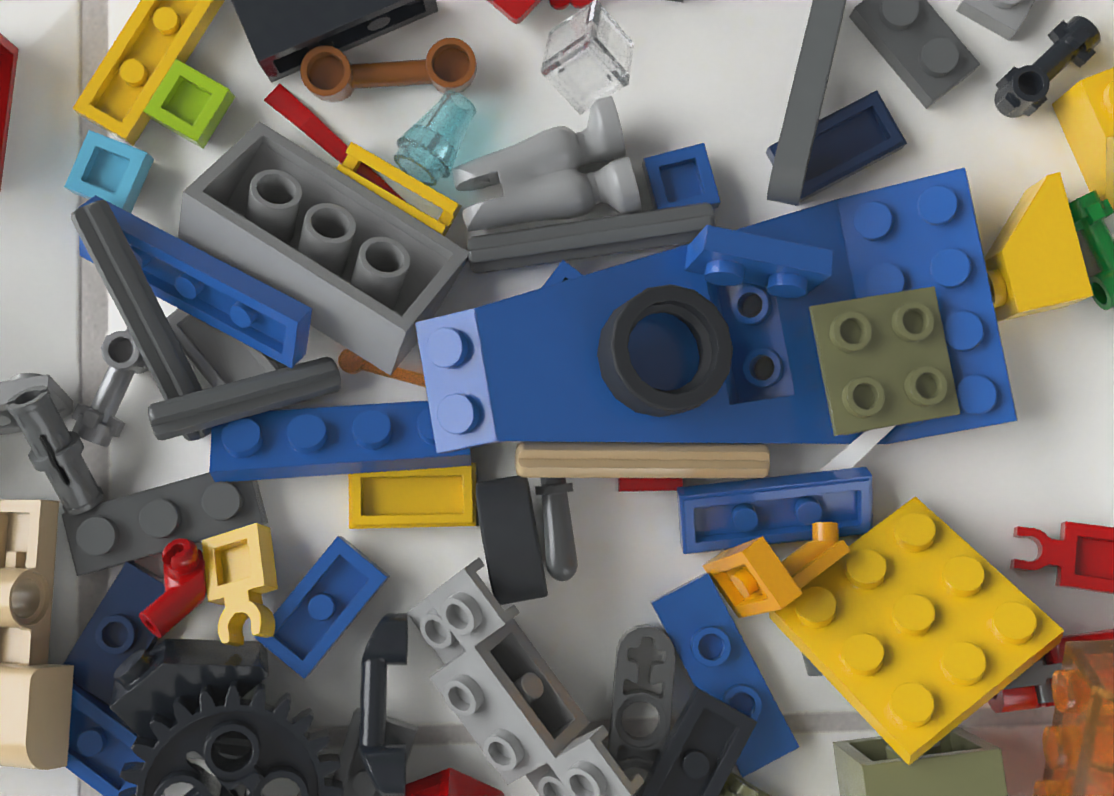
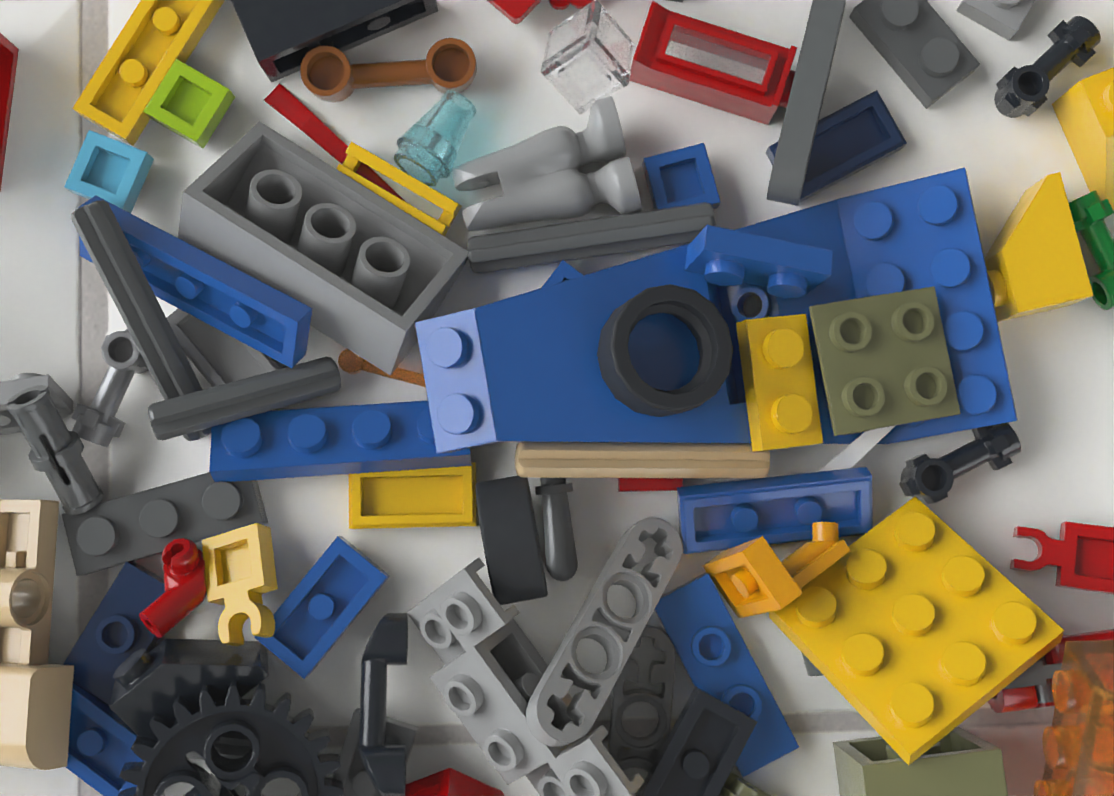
(613, 632): none -> light grey beam
(712, 65): none -> red window
(779, 382): none -> yellow plate
(934, 477): none -> black bar

